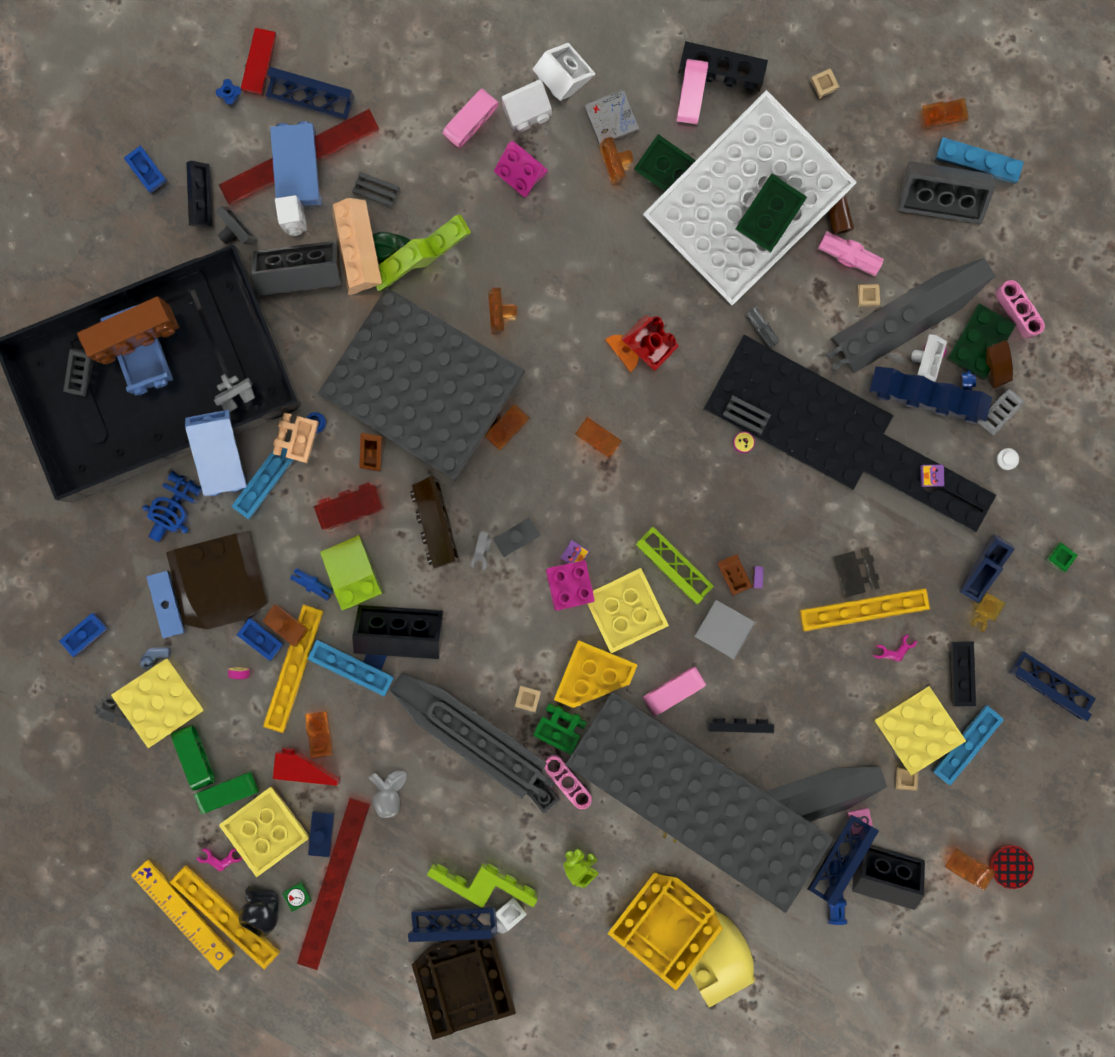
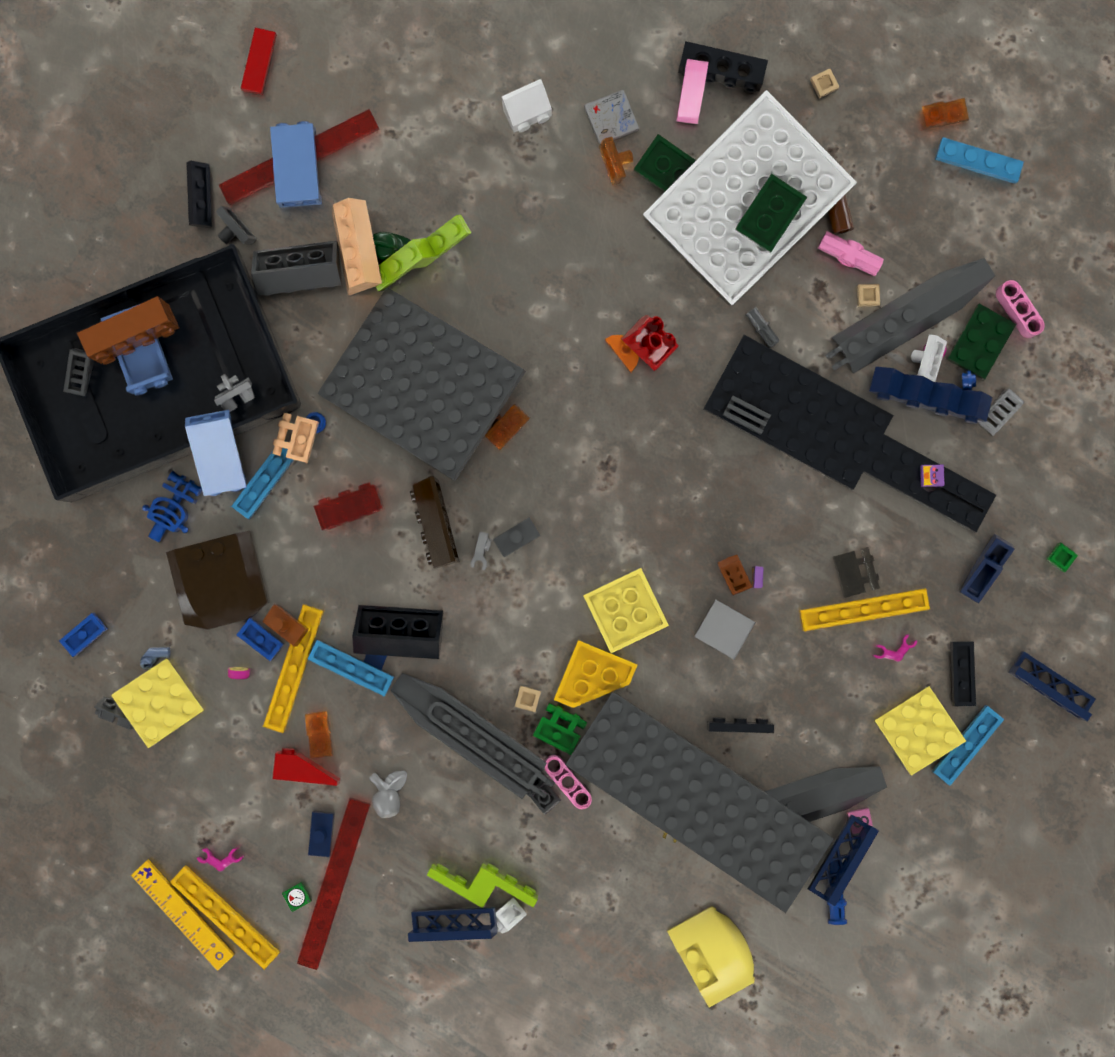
(145, 169): blue plate -> none
(161, 591): medium blue tile -> none
(193, 757): green beam -> none
(226, 793): green beam -> none
(234, 92): blue plate -> none
(260, 912): black piece -> none
(264, 831): light yellow plate -> none
(291, 215): white brick -> none
(311, 584): blue pin -> none
(312, 86): dark blue fence -> none
(351, 573): lime slope -> none
(371, 451): dark orange slope -> none
(393, 196): dark grey tile -> none
(462, 985): dark brown wedge -> none
(470, 118): bright pink beam -> none
(498, 310): clear orange tile -> none
(519, 169): dark pink bracket -> none
(563, 71): white slope -> none
(570, 585): dark pink bracket -> none
(574, 553): medium lavender tile -> none
(578, 869): lime piece -> none
(598, 437): clear orange tile -> none
(667, 928): yellow wedge -> none
(669, 571): lime fence -> none
(674, 691): bright pink beam -> none
(743, 442): light yellow tile -> none
(890, 877): black slope -> none
(904, 781): tan tile -> none
(946, 192): dark grey slope -> none
(970, 869): clear orange slope -> none
(988, 608): clear yellow plate -> none
(1000, 364): reddish brown slope -> none
(1007, 459): white plate -> none
(1012, 866): tile -> none

